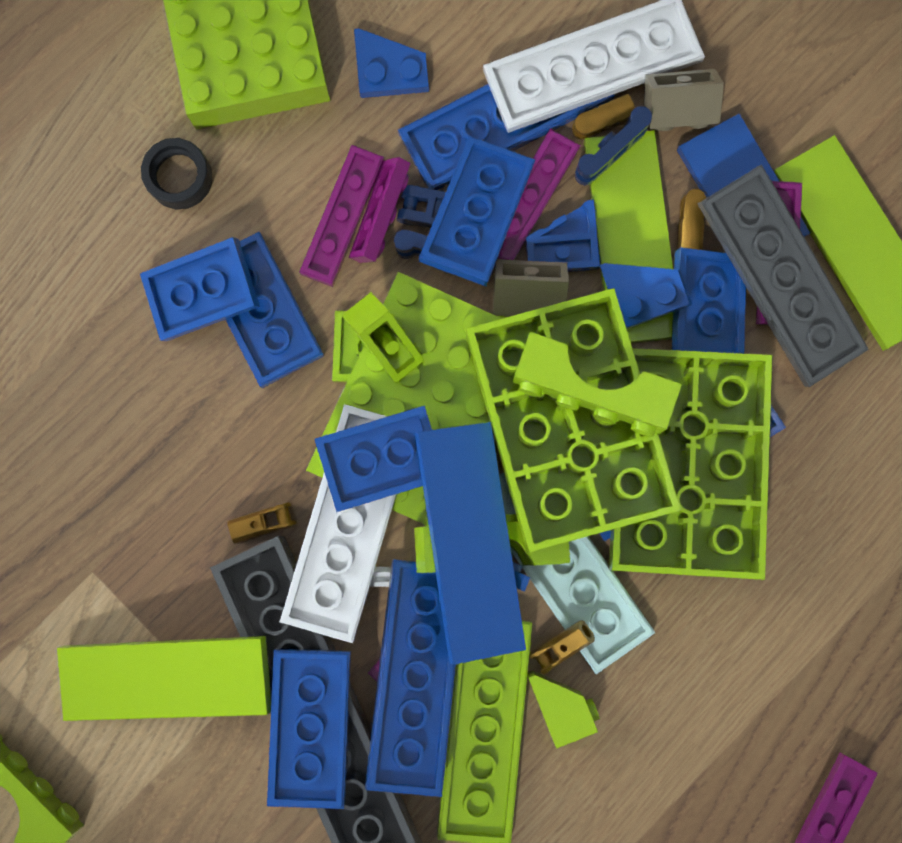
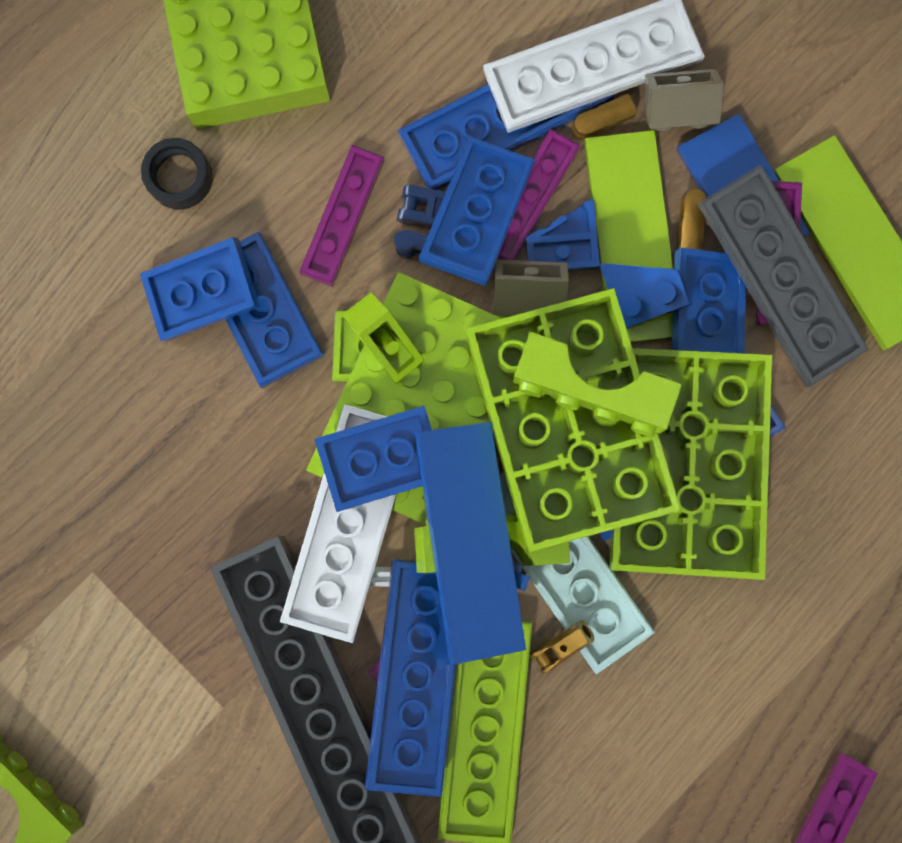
(165, 679): lime tile -> none
(257, 525): pearl gold bar -> none
(309, 728): blue tile -> none
(380, 210): magenta plate -> none
(388, 67): blue wing -> none
(564, 710): lime slope -> none
(613, 147): dark blue plate -> none

